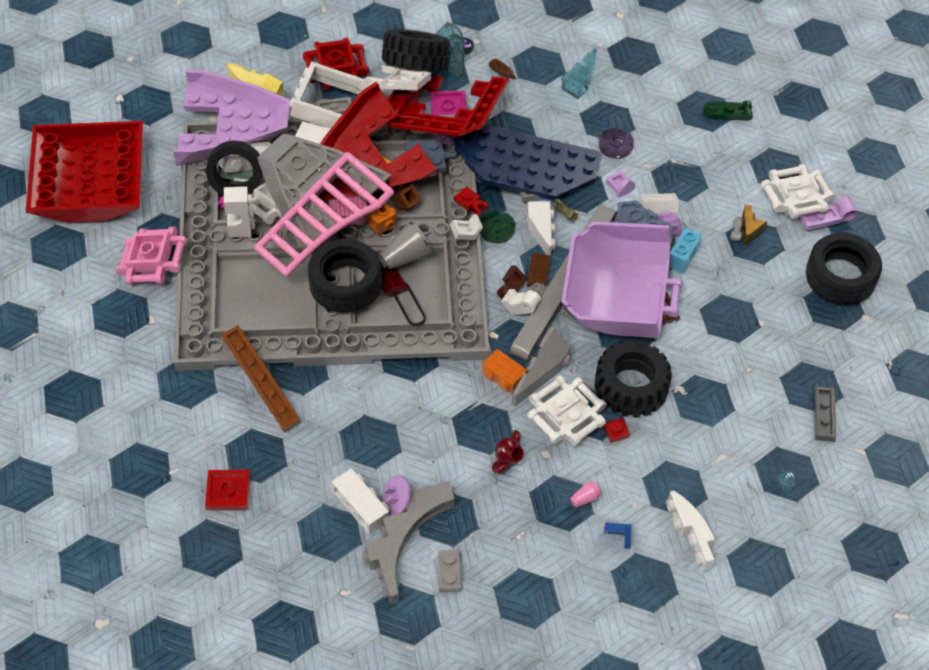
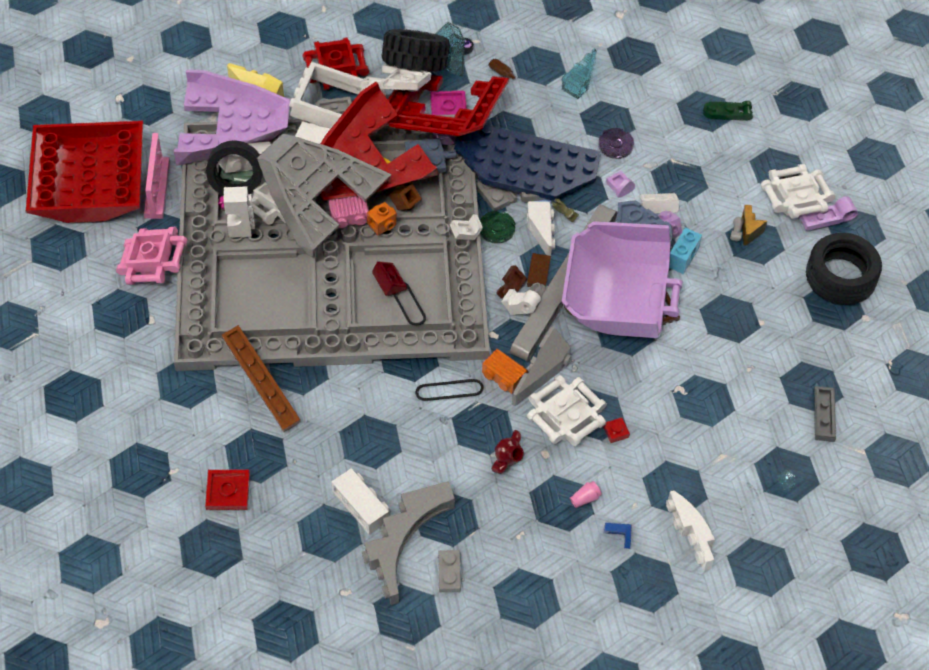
(156, 181): none -> bright pink fence
(325, 233): bright pink bar -> none
(346, 253): black tyre -> none
(396, 494): lavender piece -> none
(405, 247): light grey cone -> none
(451, 396): none -> black piece
(469, 199): red plate -> none
(496, 197): none -> light grey plate
(639, 358): black tyre -> none

